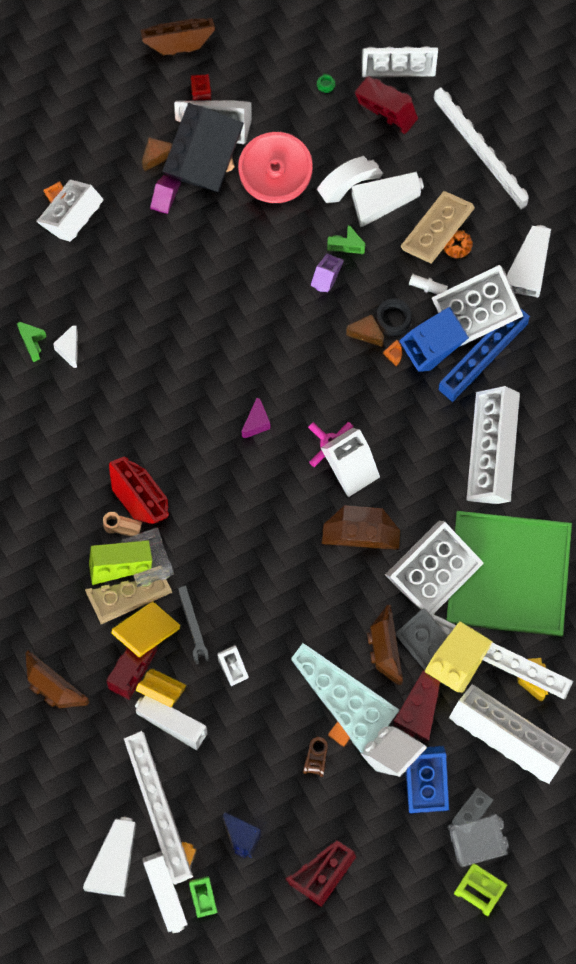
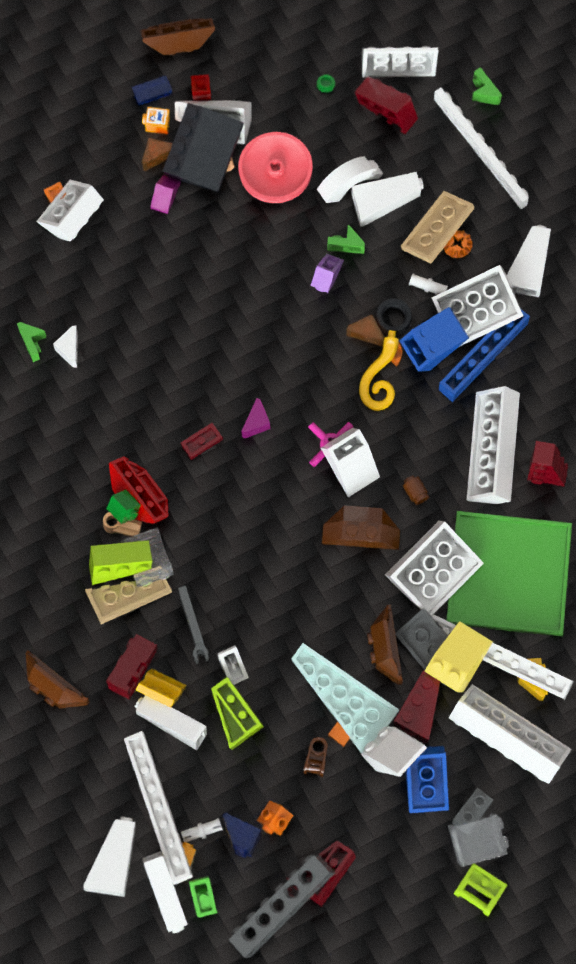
(123, 506): none -> green brick
(145, 629): yellow tile -> none
(152, 90): none -> clear blue tile
(156, 120): none -> light orange brick
(201, 441): none -> dark red plate
(201, 830): none -> white pin
(235, 713): none -> lime wedge
(274, 818): none -> orange brick
(321, 874): none -> dark grey brick
(388, 352): none -> yellow plant
(415, 489): none -> reddish brown brick
(488, 92): none -> bright green slope
(547, 465): none -> dark red wedge

